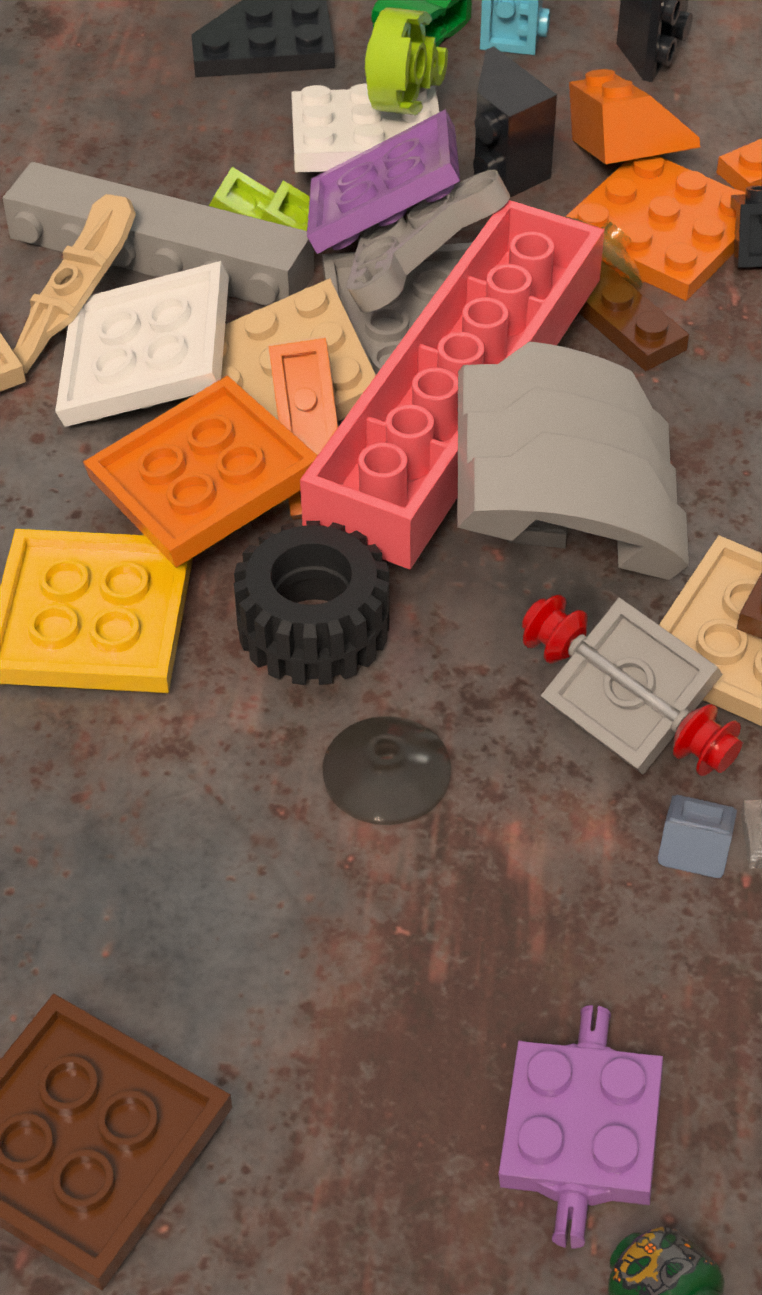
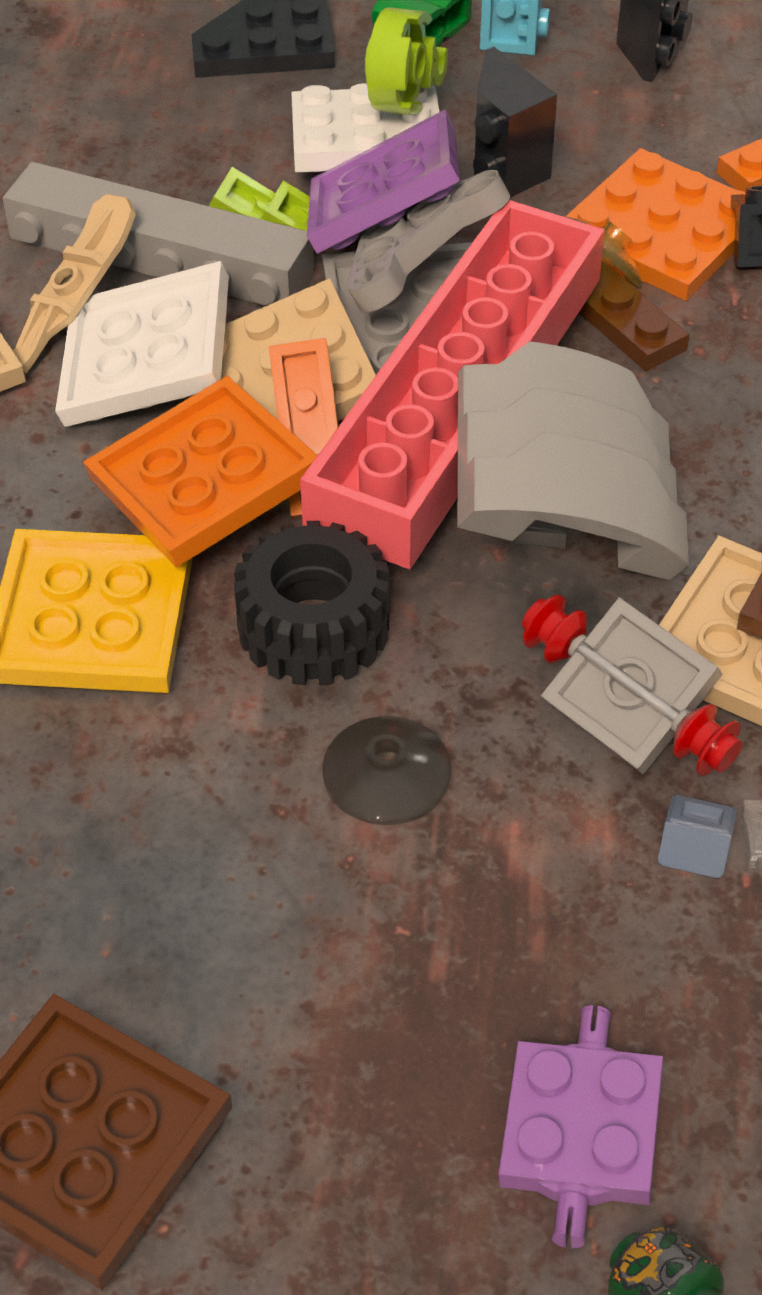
(622, 121): orange slope -> none

